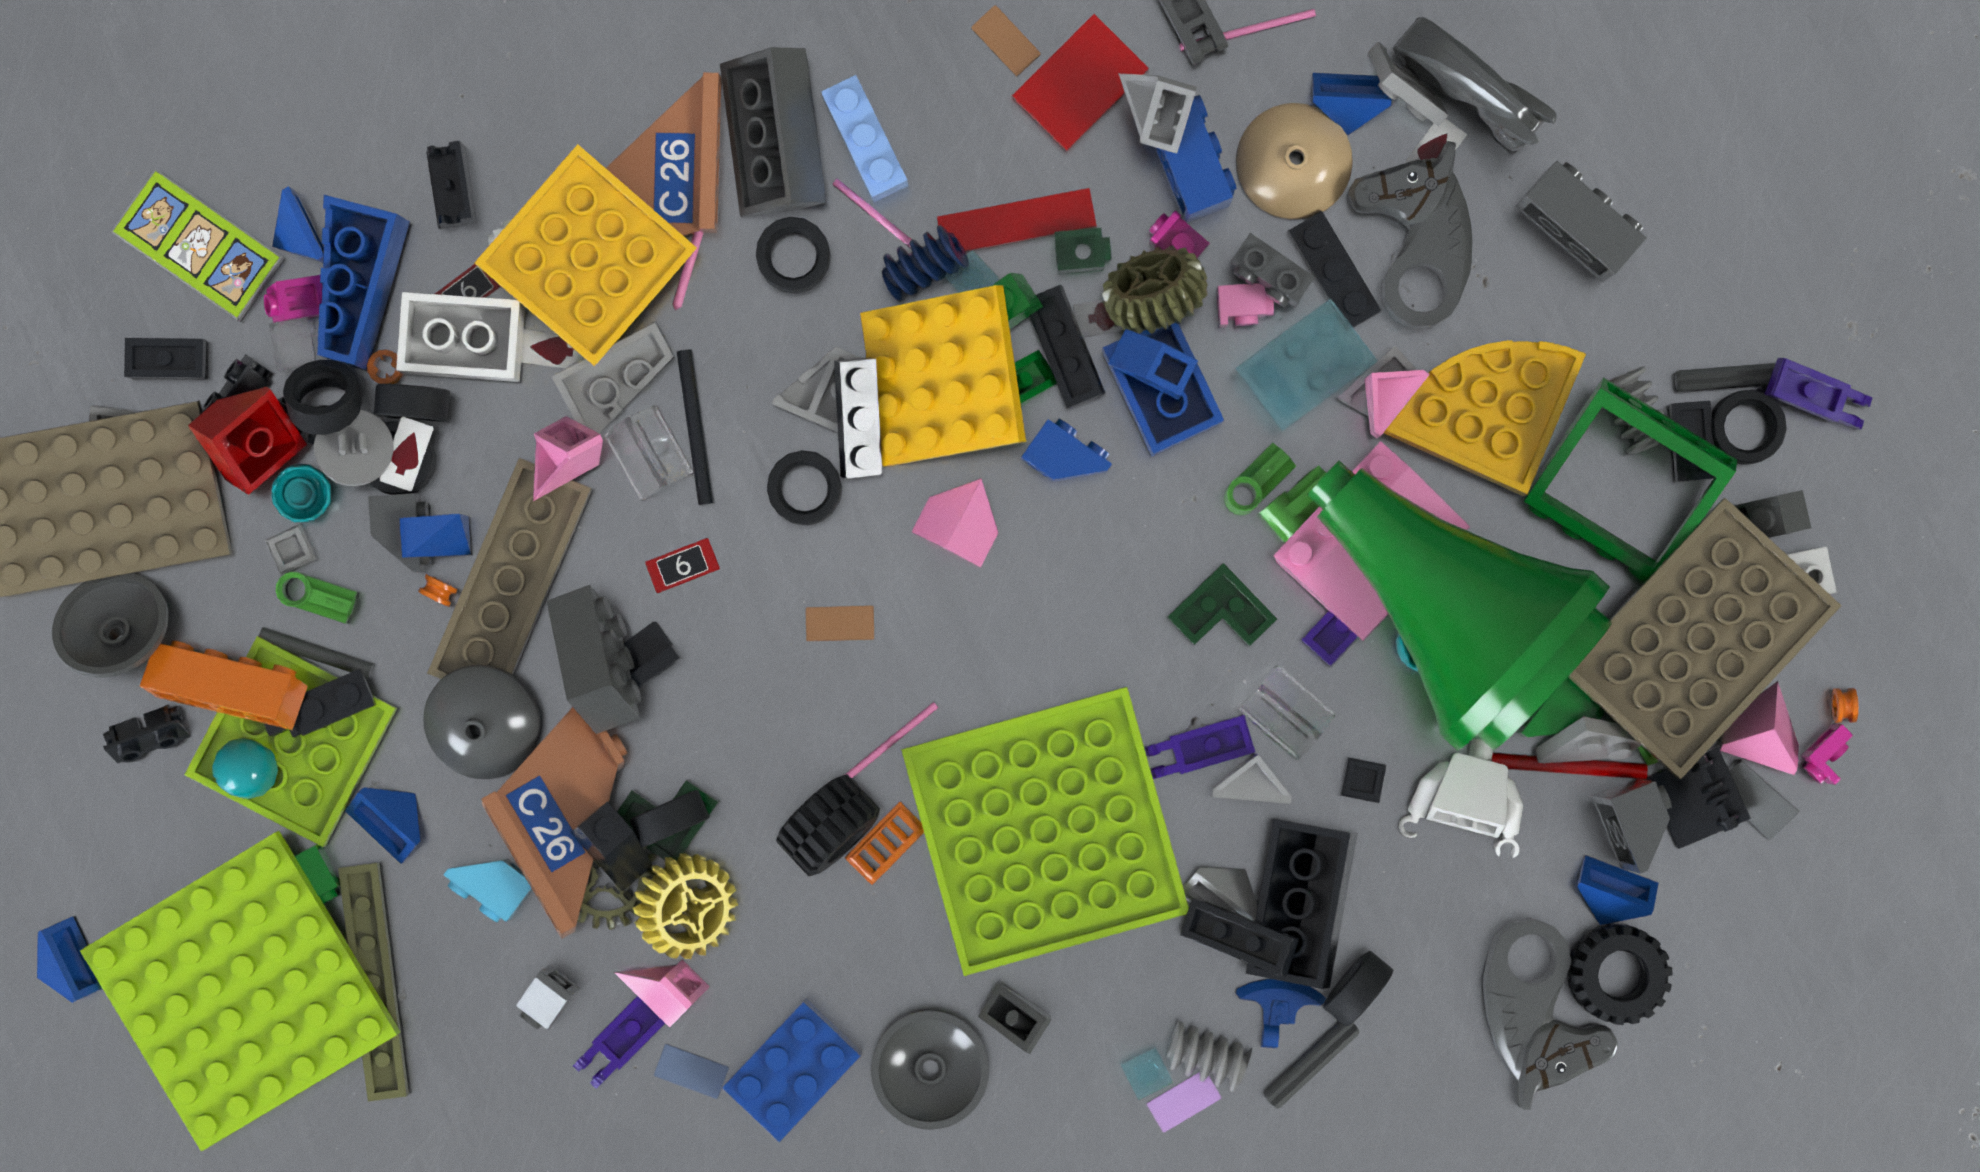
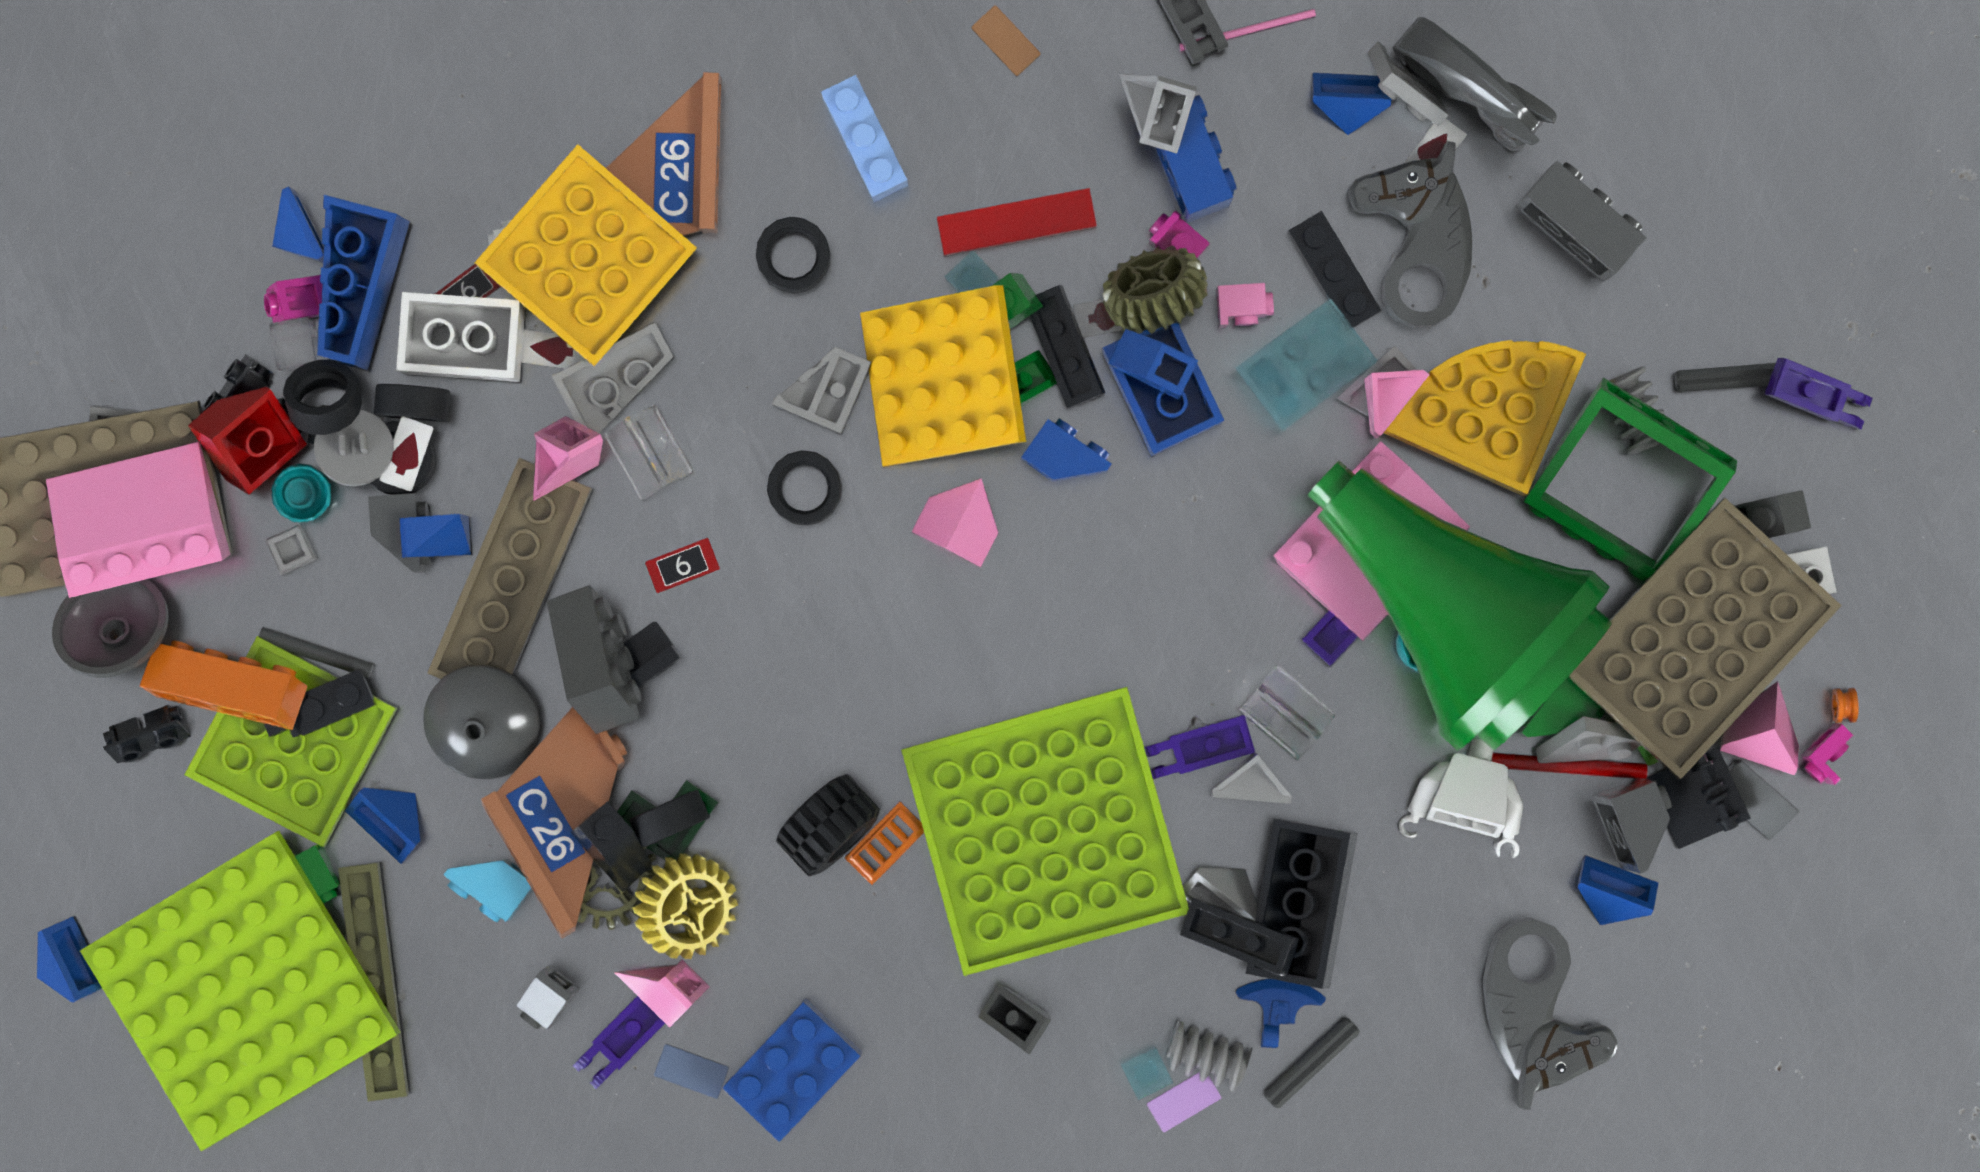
(135, 519): none -> bright pink slope
(165, 358): black plate -> none
(197, 245): tile -> none
(245, 768): teal hair -> none
(319, 597): bright green piece -> none
(374, 372): orange bush -> none
(437, 590): orange bush -> none
(451, 185): black hinge -> none
(686, 272): bright pink axle -> none
(695, 427): black bar -> none
(772, 131): dark grey slope -> none
(839, 623): medium nougat sticker -> none
(858, 417): plate -> none
(872, 212): bright pink axle -> none
(892, 740): bright pink axle -> none
(923, 263): dark blue piece -> none
(925, 1098): dark grey dish -> none
(1068, 241): clear green brick -> none
(1078, 82): red tile -> none
(1222, 598): dark green plate -> none
(1261, 478): bright green piece -> none
(1271, 269): dark grey plate -> none
(1277, 183): tan dish -> none
(1293, 507): bright green piece -> none
(1358, 988): black tyre -> none
(1363, 780): black tile -> none
(1652, 981): black tyre -> none
(1697, 419): black plate -> none
(1774, 414): black tyre -> none

